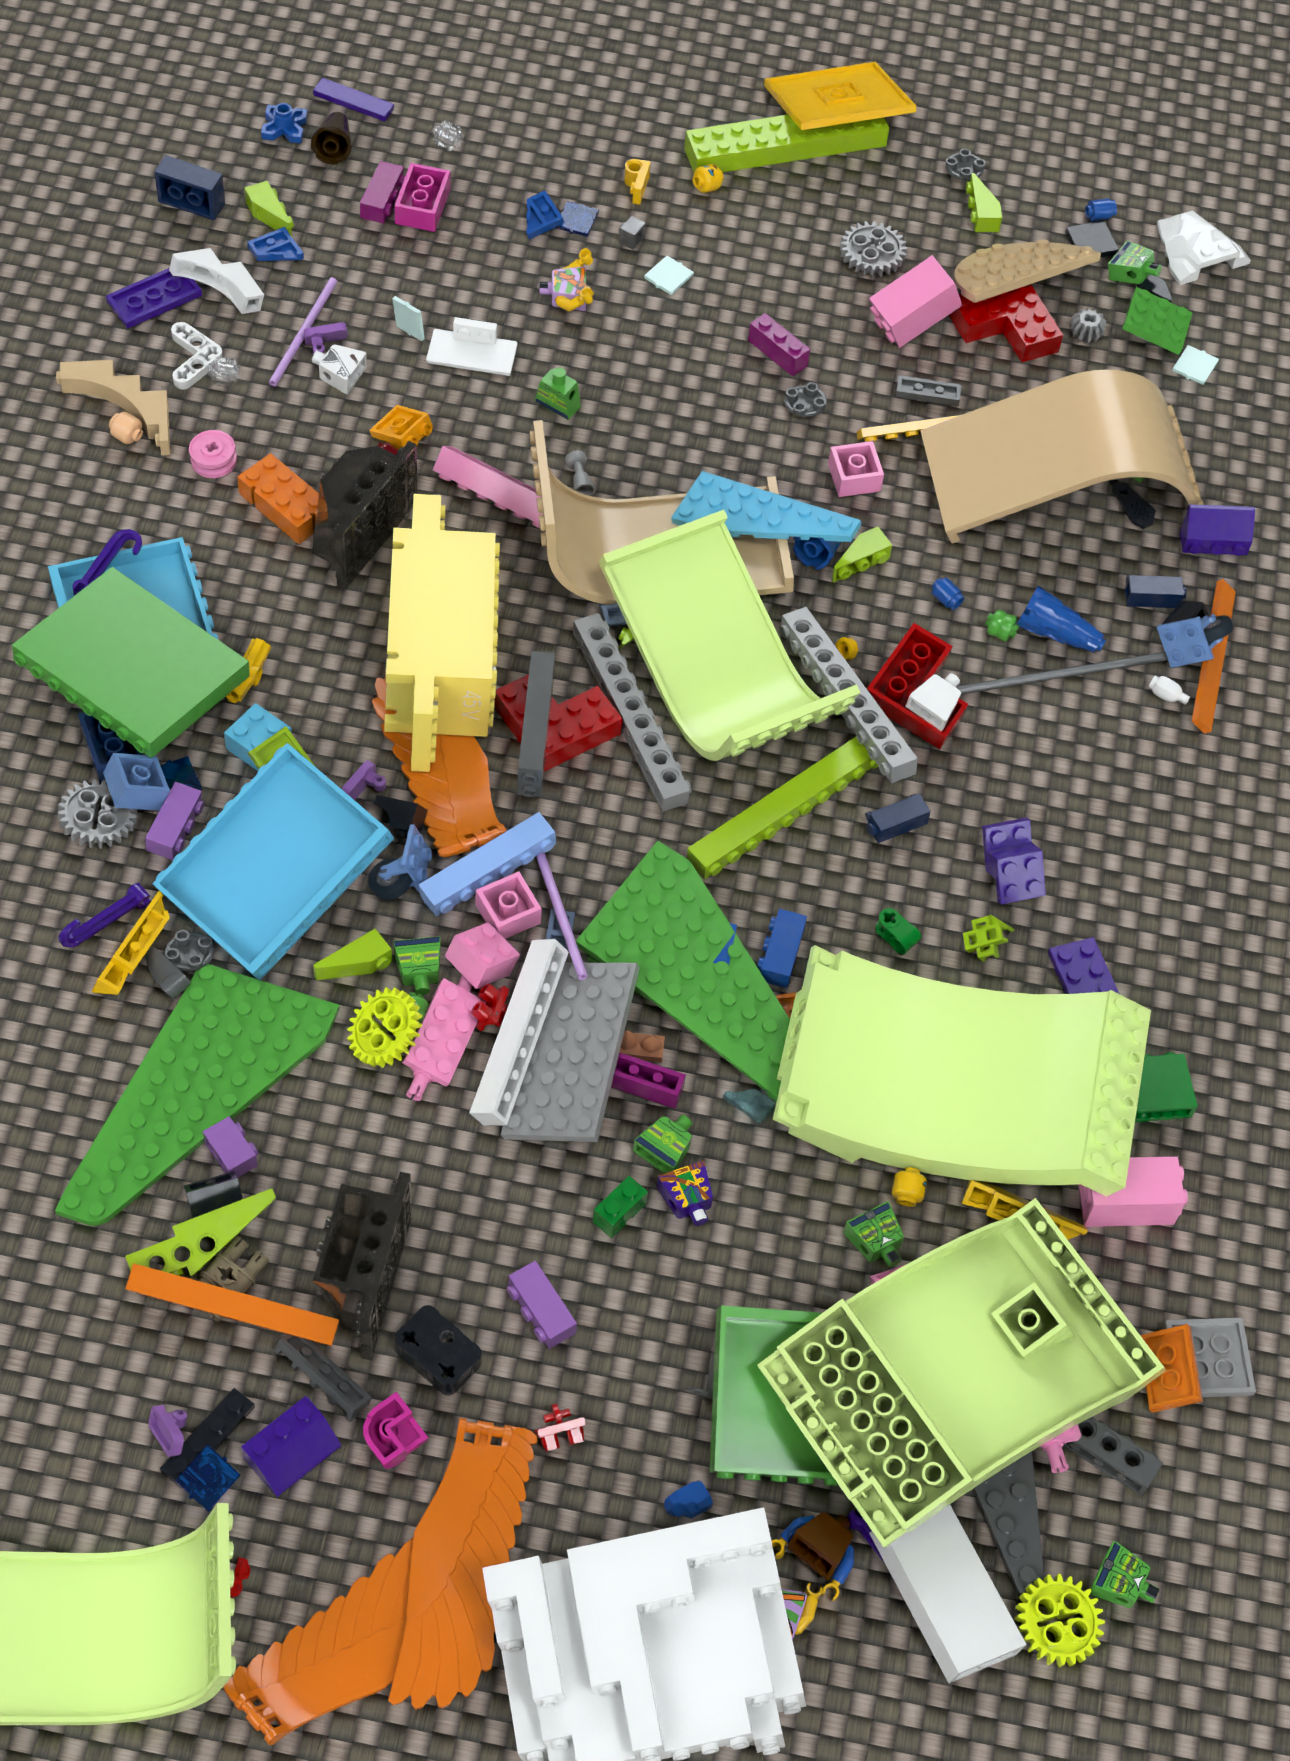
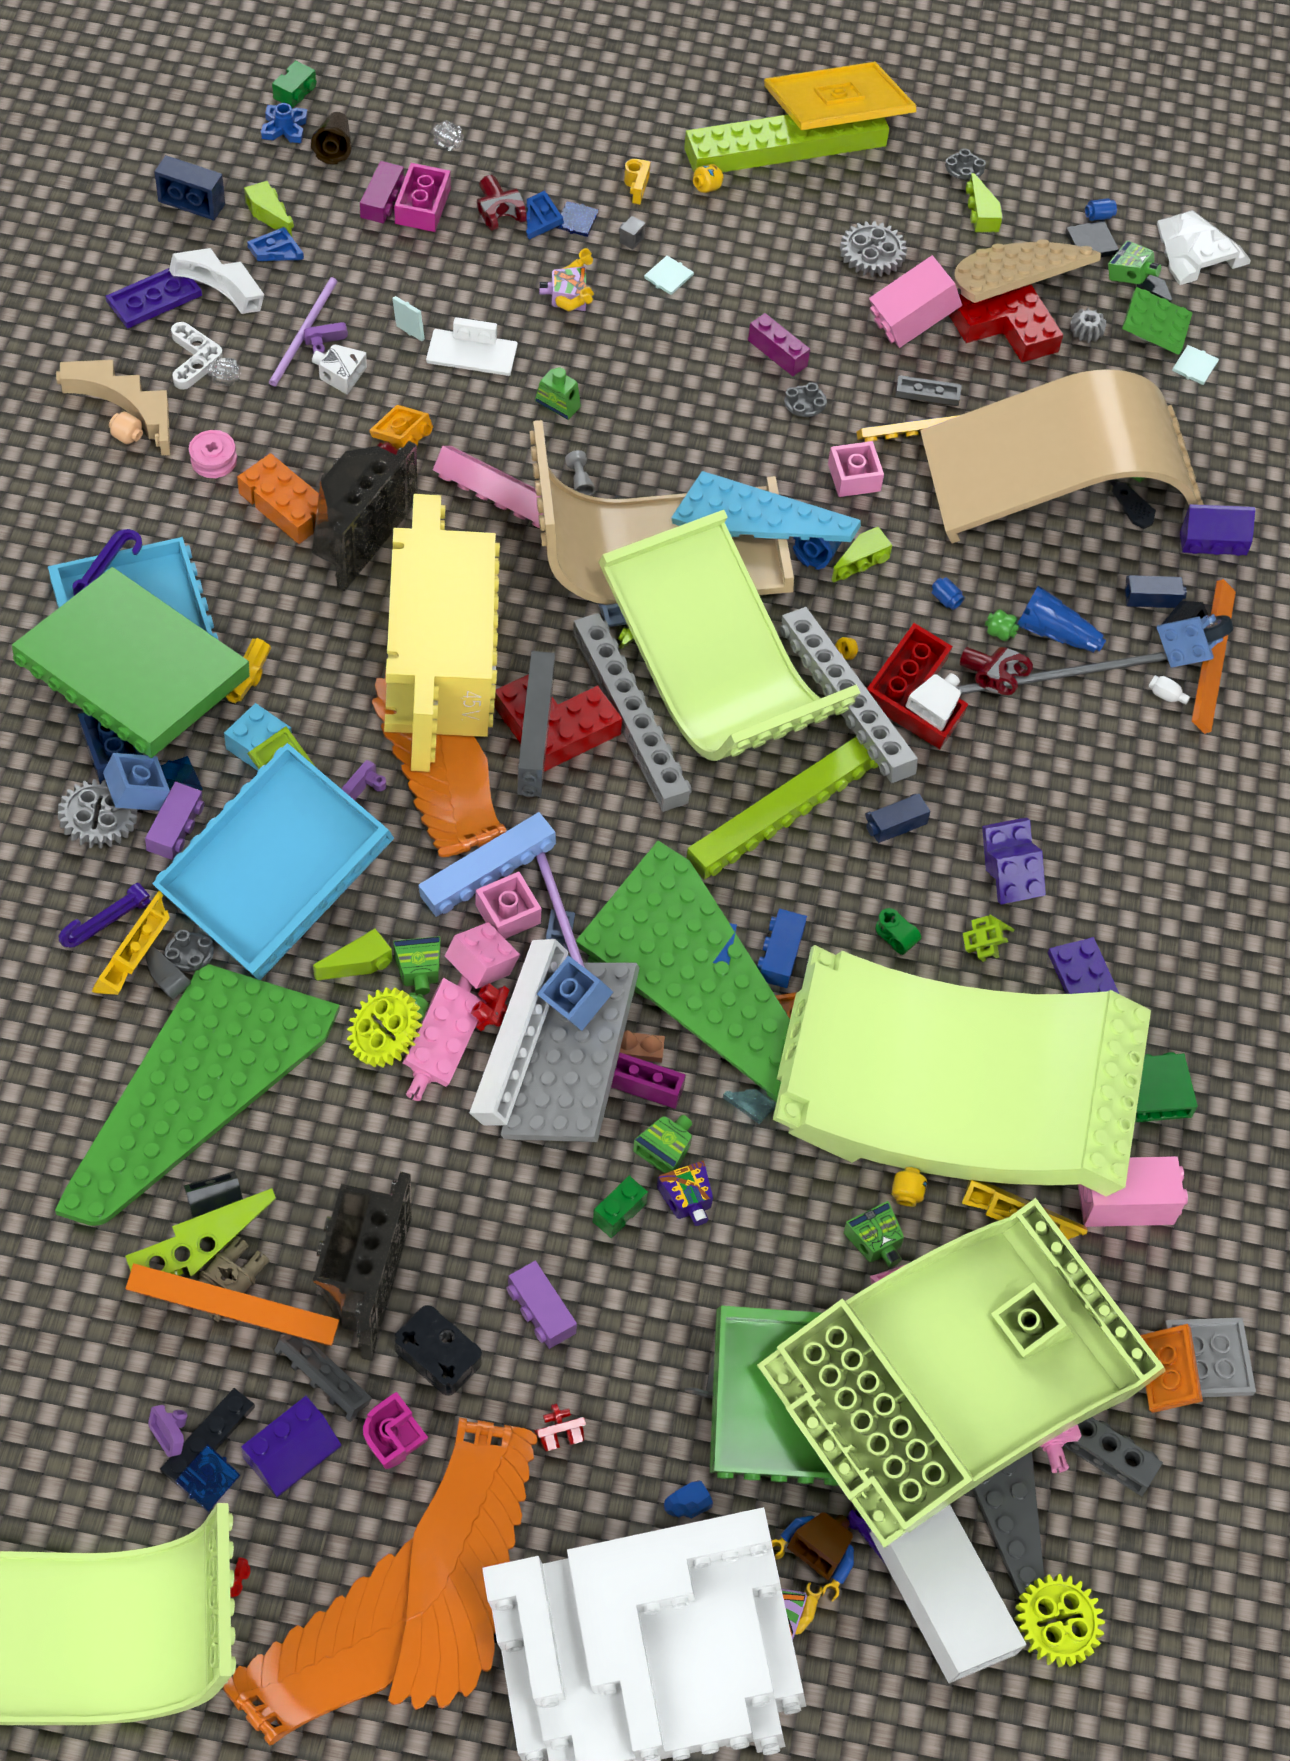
(230, 1148): medium lavender brick -> none
(295, 84): none -> green brick
(353, 99): tile -> none
(394, 876): plate -> none
(402, 814): black arch -> none
(499, 203): none -> dark red connector
(575, 993): none -> medium blue brick
(996, 668): none -> dark red connector
(1123, 1578): torso -> none

